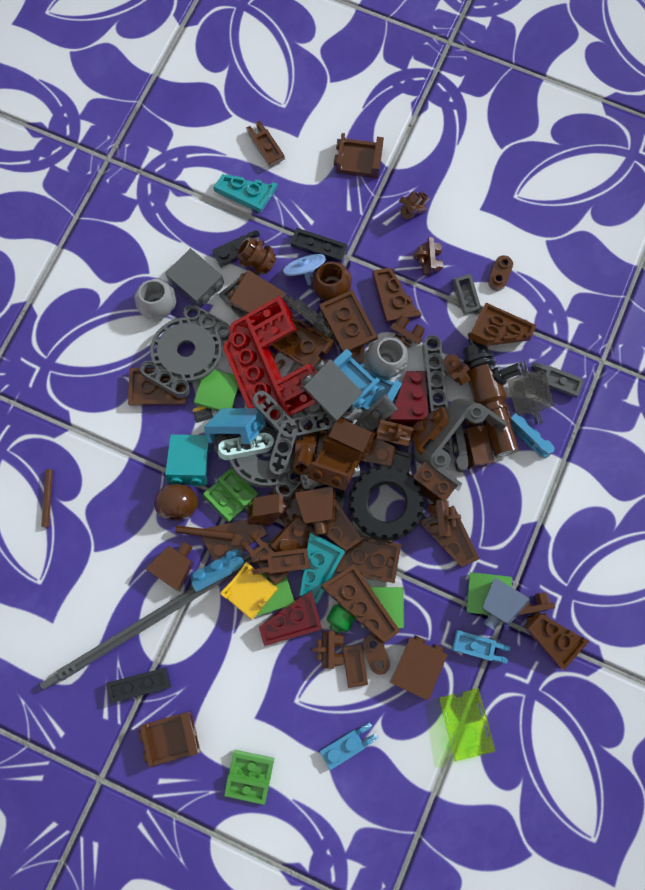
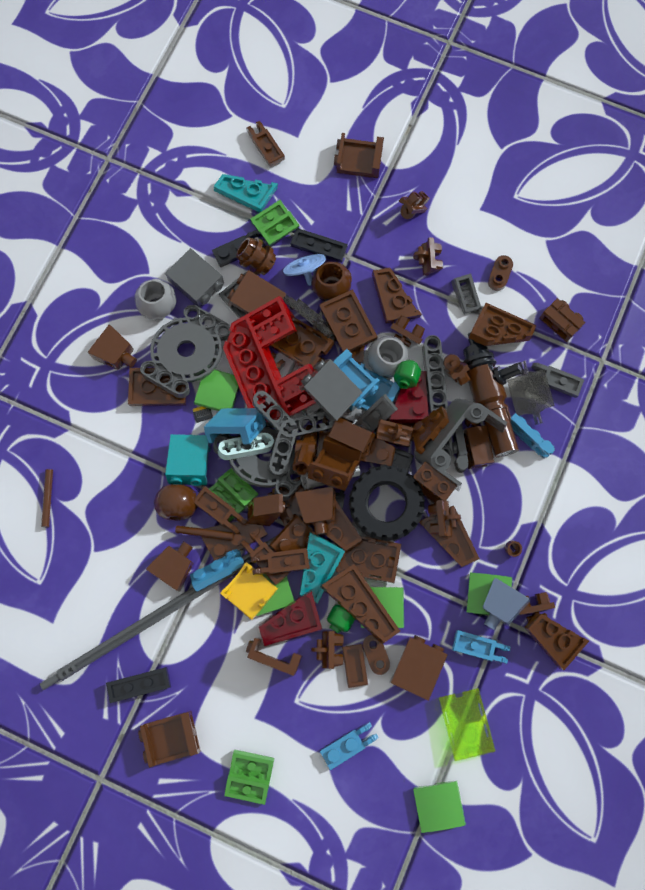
(112, 349): none -> reddish brown torso
(218, 509): none -> reddish brown hinge
(255, 655): none -> reddish brown panel
(274, 222): none -> bright green slope
(407, 374): none -> green head
(439, 806): none -> bright green slope
(516, 546): none -> reddish brown hinge
(562, 319): none -> reddish brown brick

